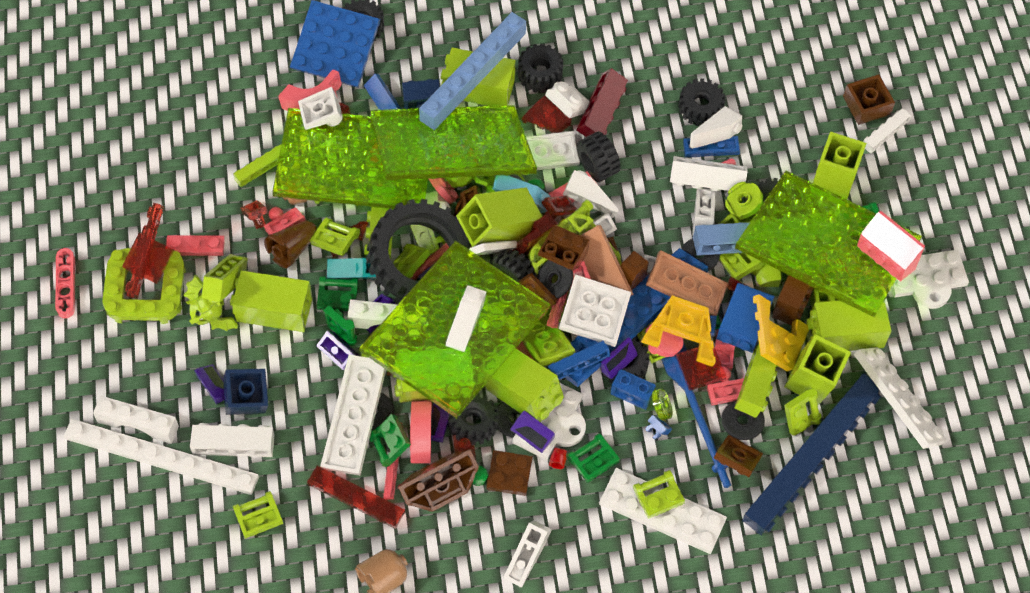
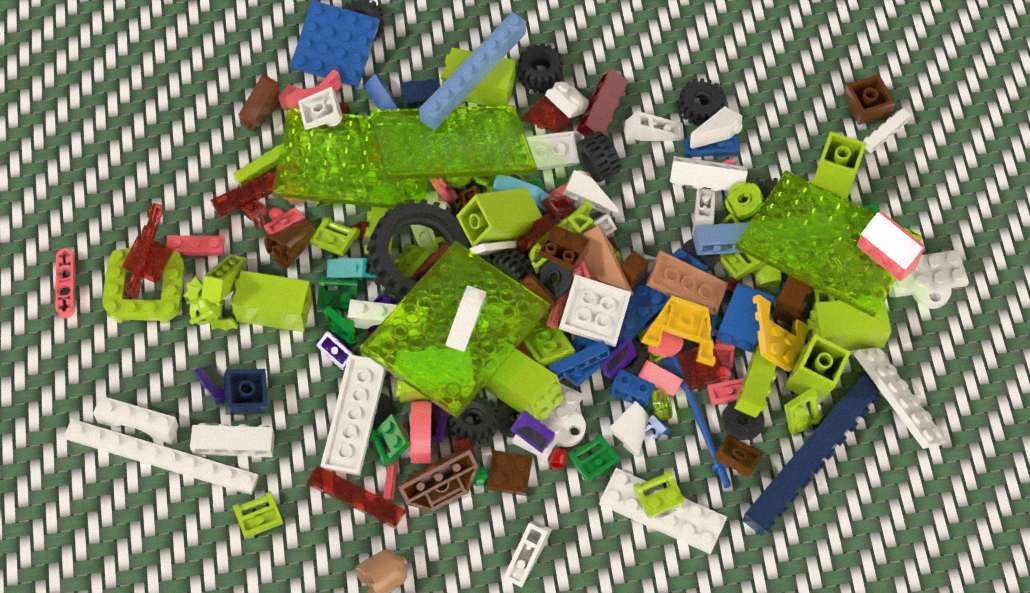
(244, 194): none -> clear red plate
(260, 104): none -> reddish brown slope
(631, 428): none -> white slope
(653, 128): none -> white slope
(660, 377): none -> coral slope

